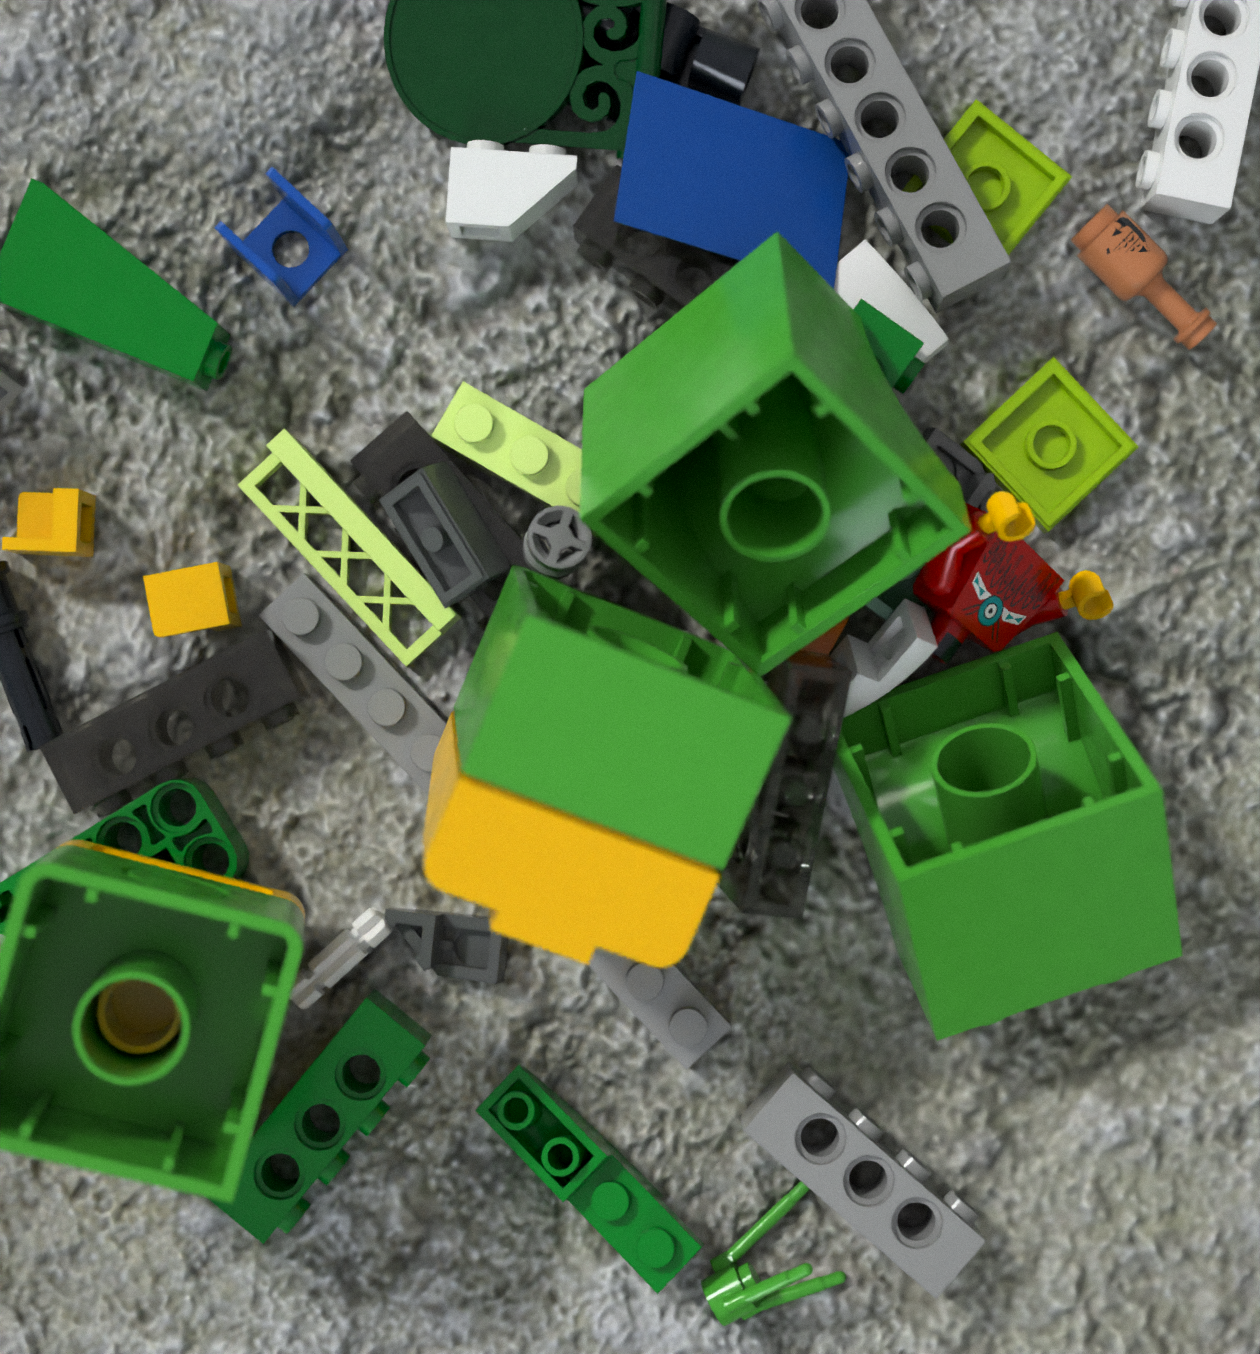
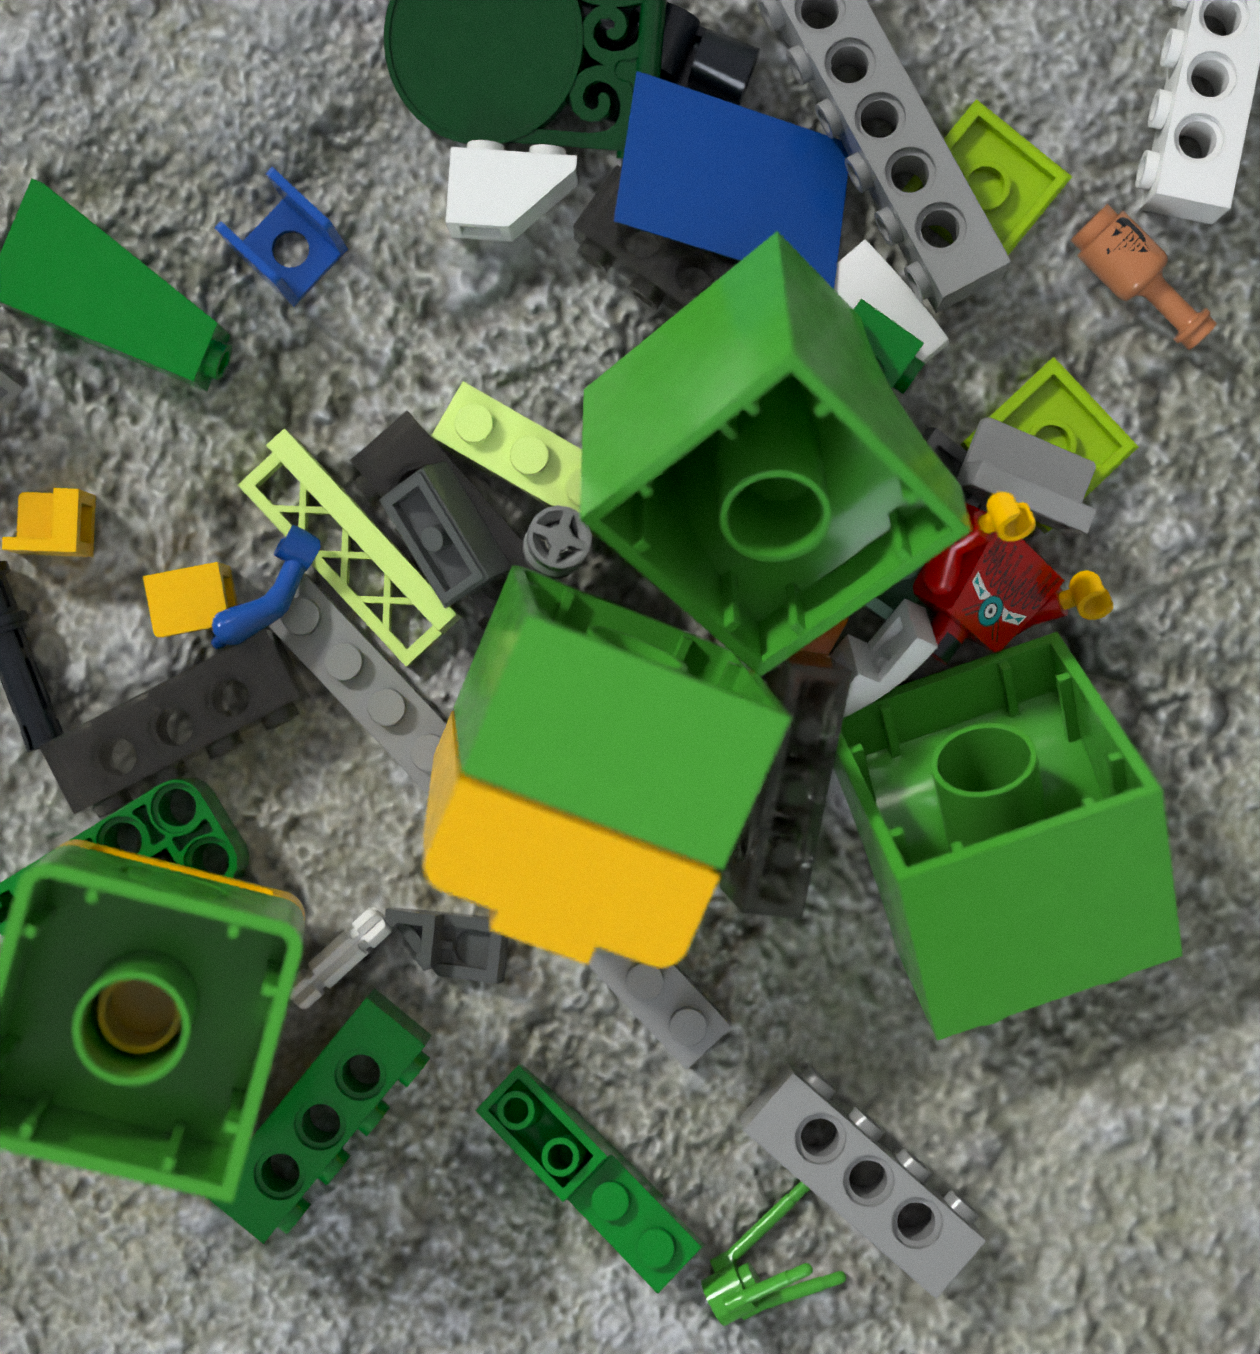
(244, 620): none -> blue piece
(1033, 472): none -> light grey panel

